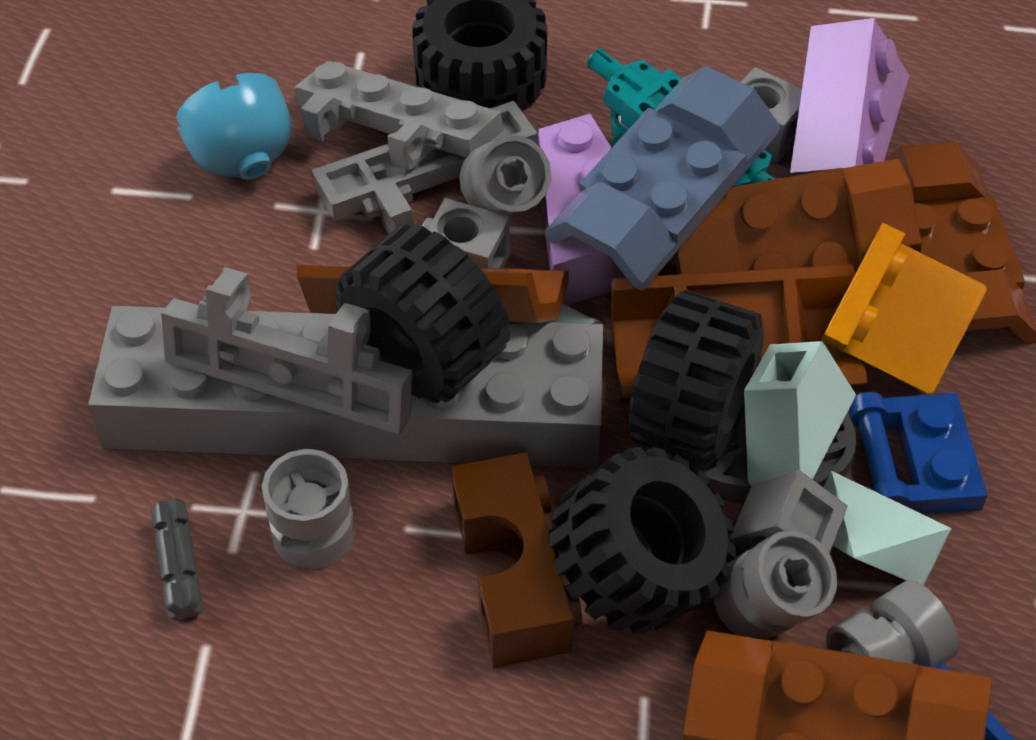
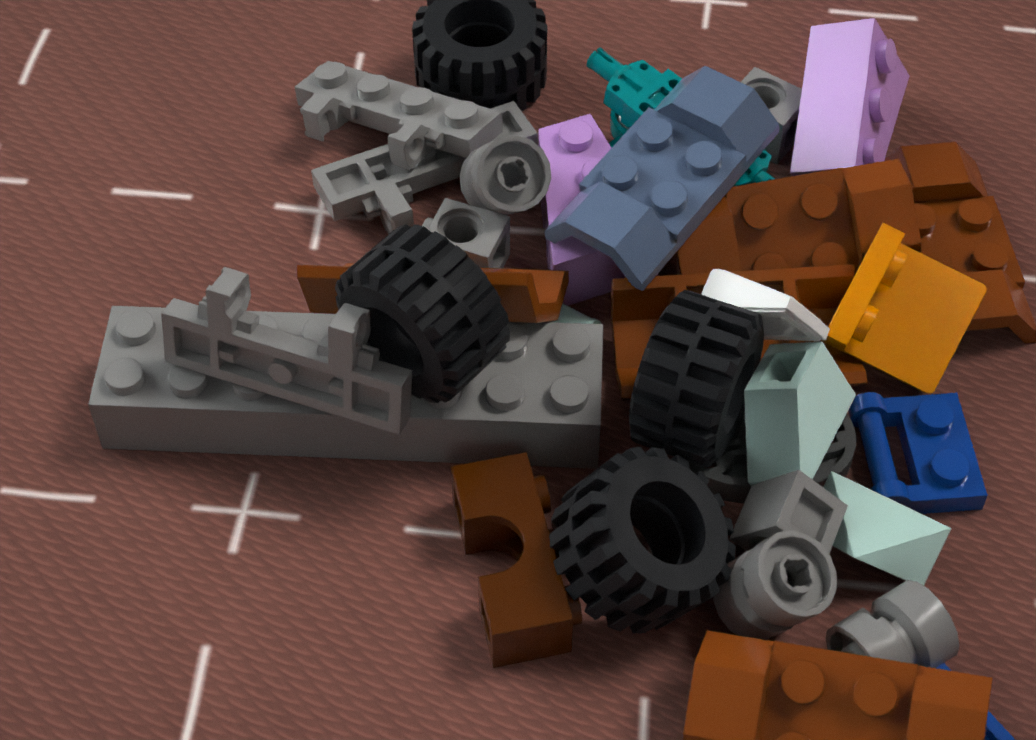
(176, 559): dark grey axle -> none
(236, 128): medium azure cylinder -> none
(309, 508): light grey wheel -> none
(781, 313): none -> white slope

